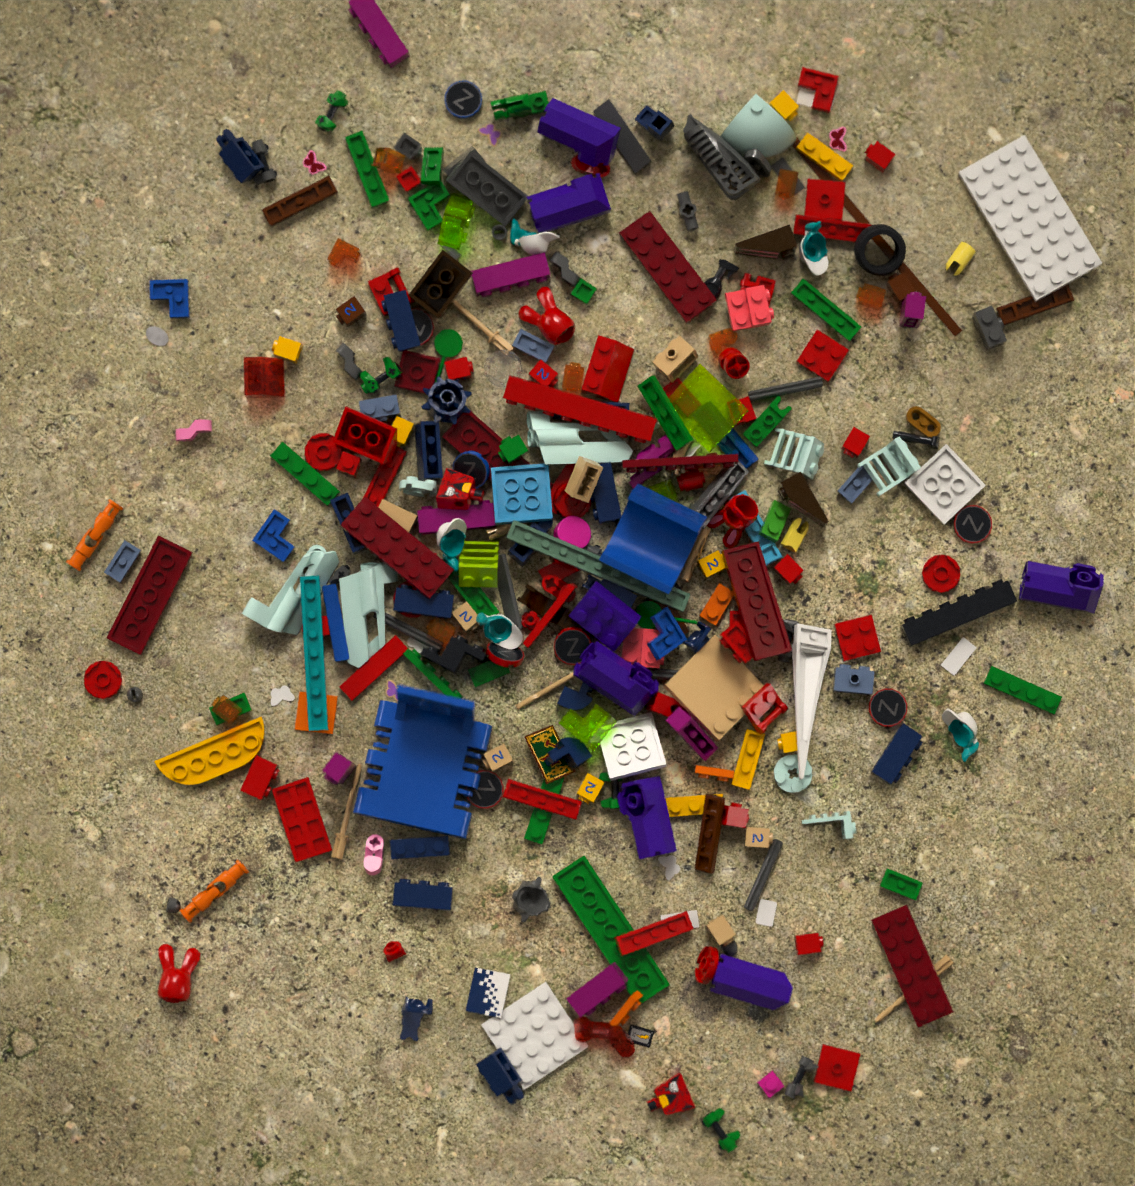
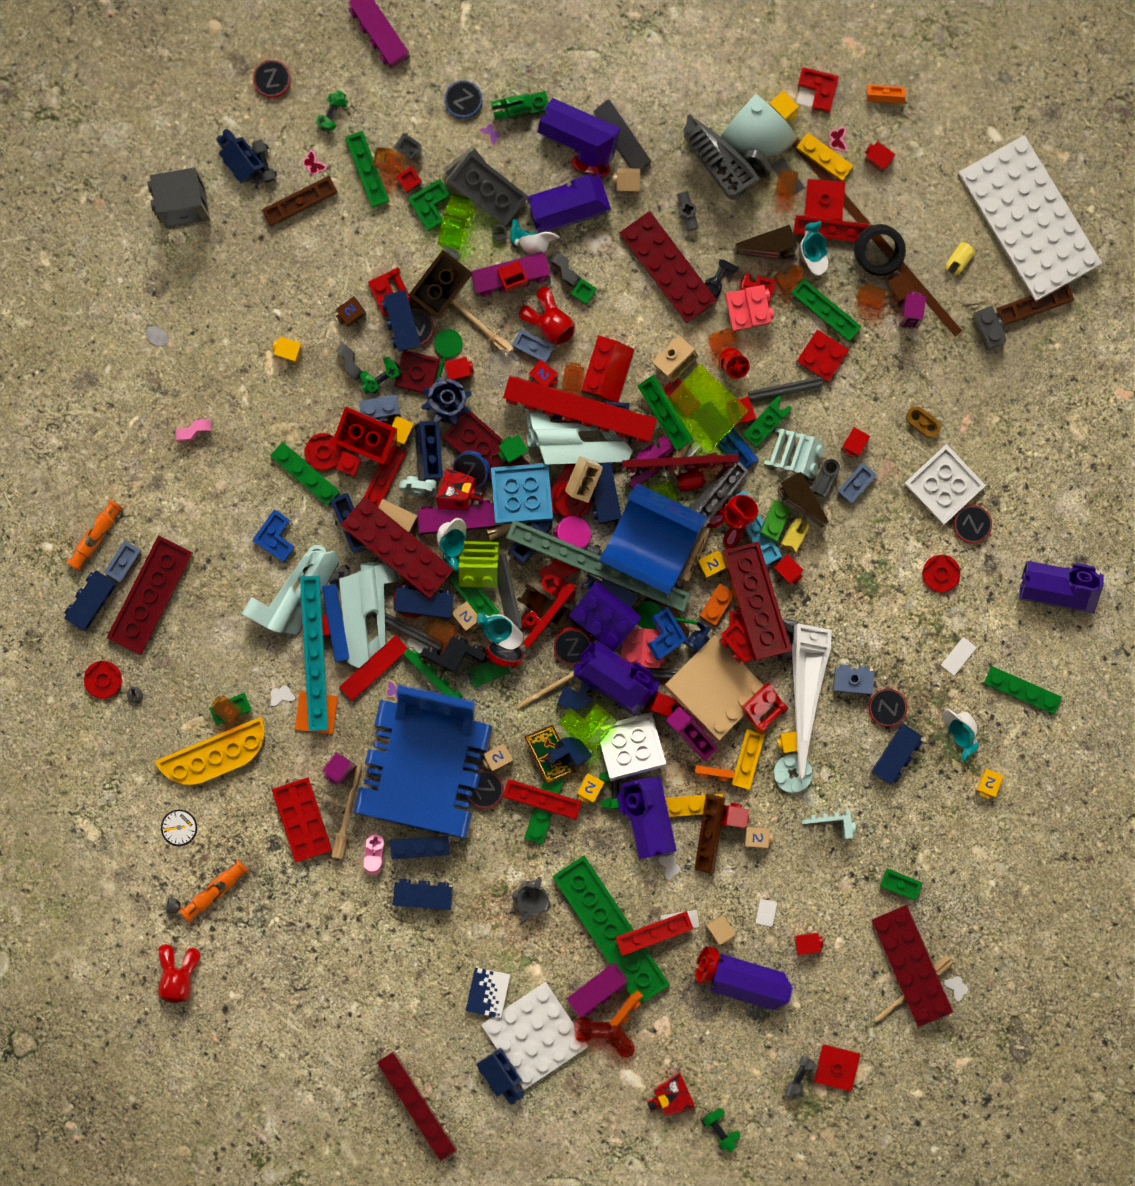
(89, 600): none -> dark blue brick
(176, 292): blue plate -> none
(178, 197): none -> dark grey hose
(179, 827): none -> white sticker
(260, 778): red brick -> none
(264, 377): clear red slope -> none
(271, 78): none -> black tile
(341, 251): clear orange piece -> none
(394, 950): red plate -> none
(412, 1013): dark blue hair -> none
(417, 1105): none -> dark red brick
(432, 166): green plate -> none
(512, 276): none -> red piece
(627, 179): none -> tan brick
(641, 1035): sticker -> none
(655, 123): dark blue brick -> none
(730, 949): dark grey hinge -> none
(763, 874): dark grey axle -> none
(770, 1084): dark pink plate -> none
(789, 279): none -> clear orange leg
(825, 479): none -> dark grey piece
(857, 637): red plate -> none
(884, 93): none -> orange plate
(898, 460): light aqua plate -> none
(914, 438): black piece -> none
(959, 613): black brick -> none
(959, 988): none -> white sticker
(989, 783): none -> yellow brick

